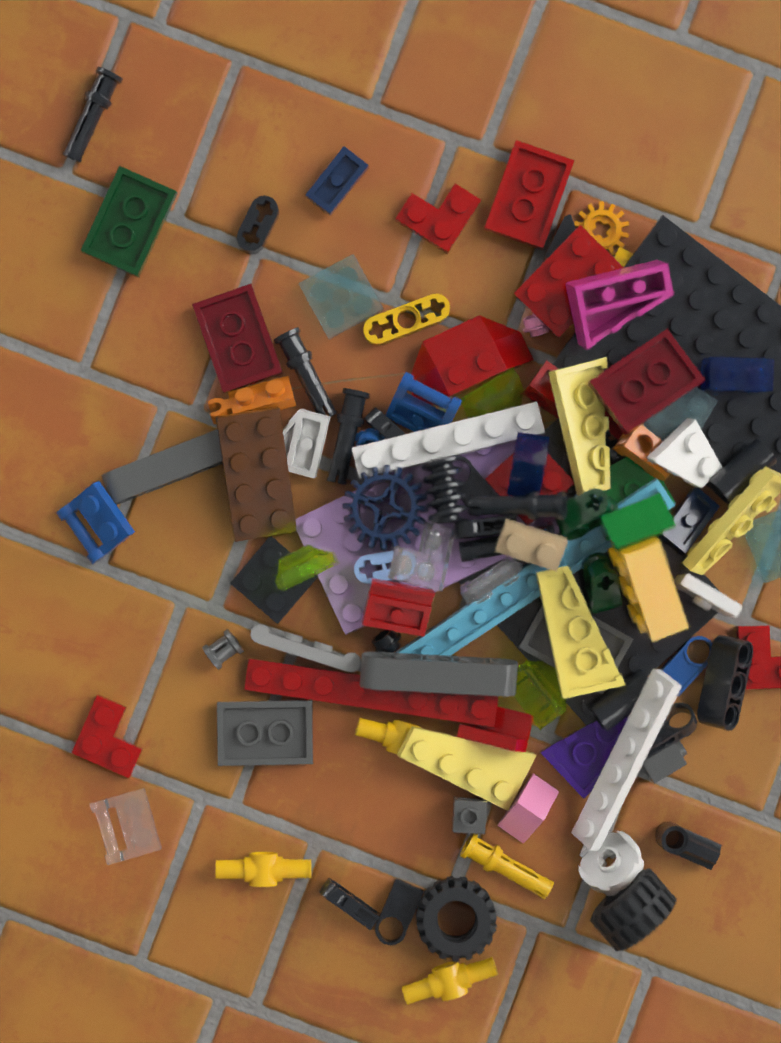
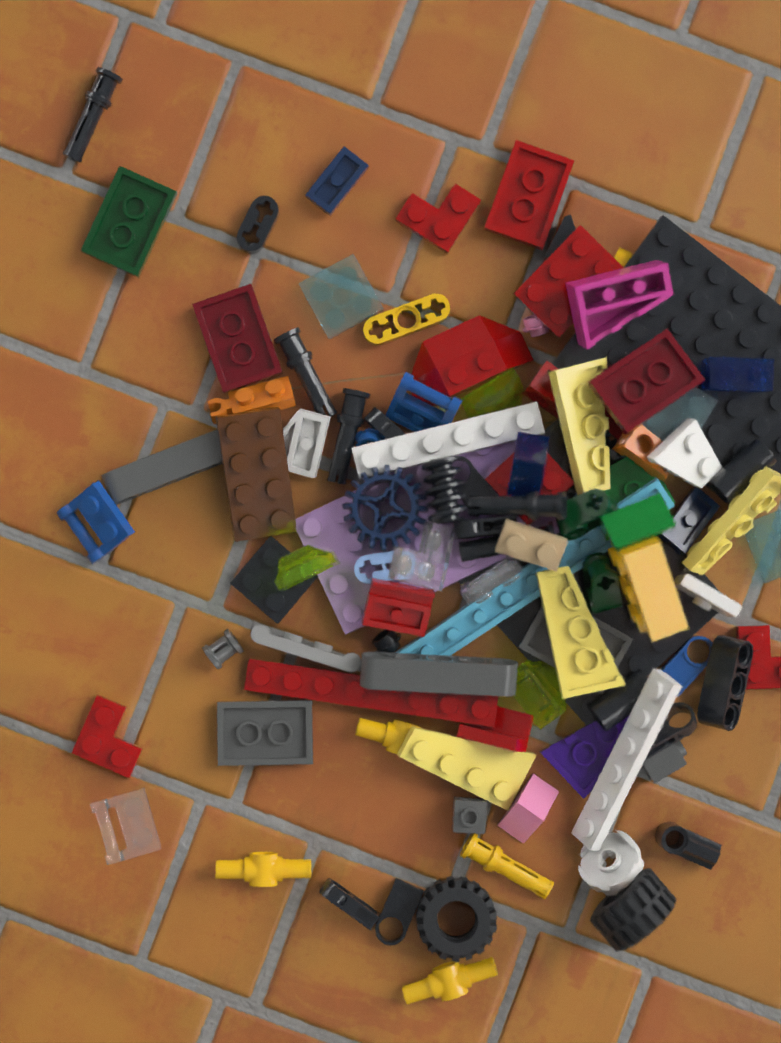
(605, 217): light orange gear -> none

